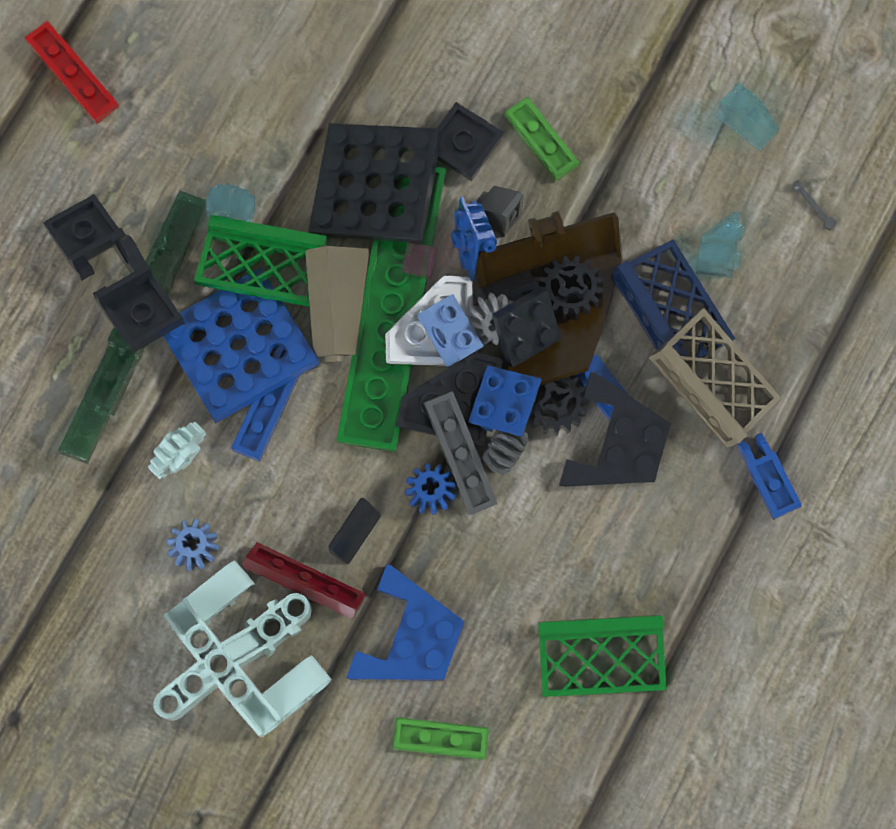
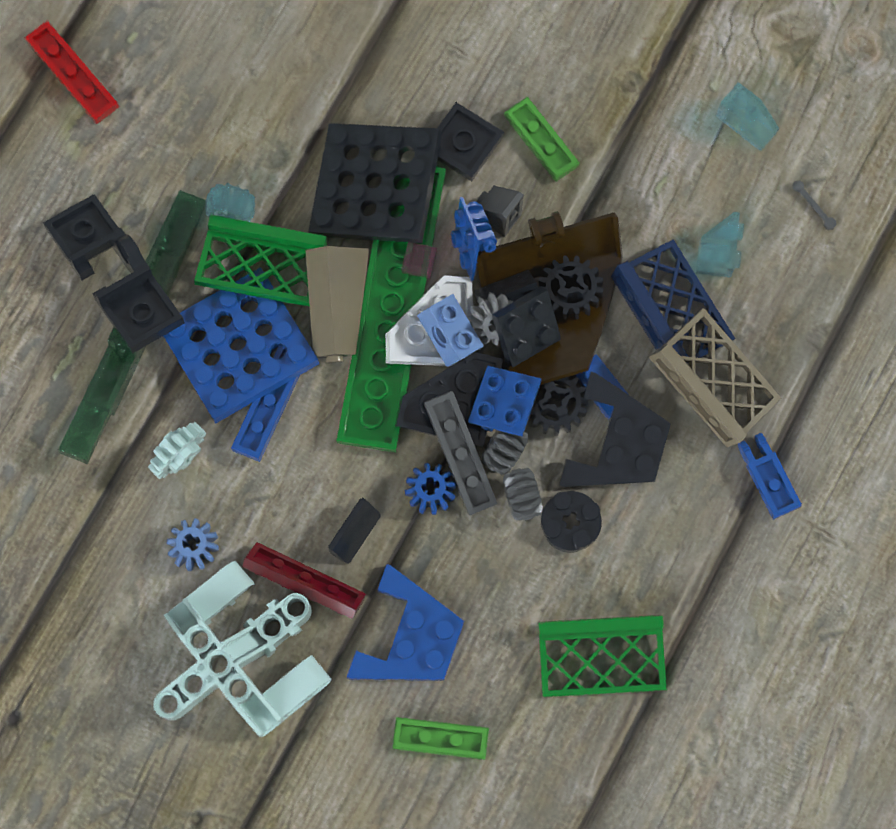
(522, 494): none -> dark grey gear
(580, 536): none -> black plate

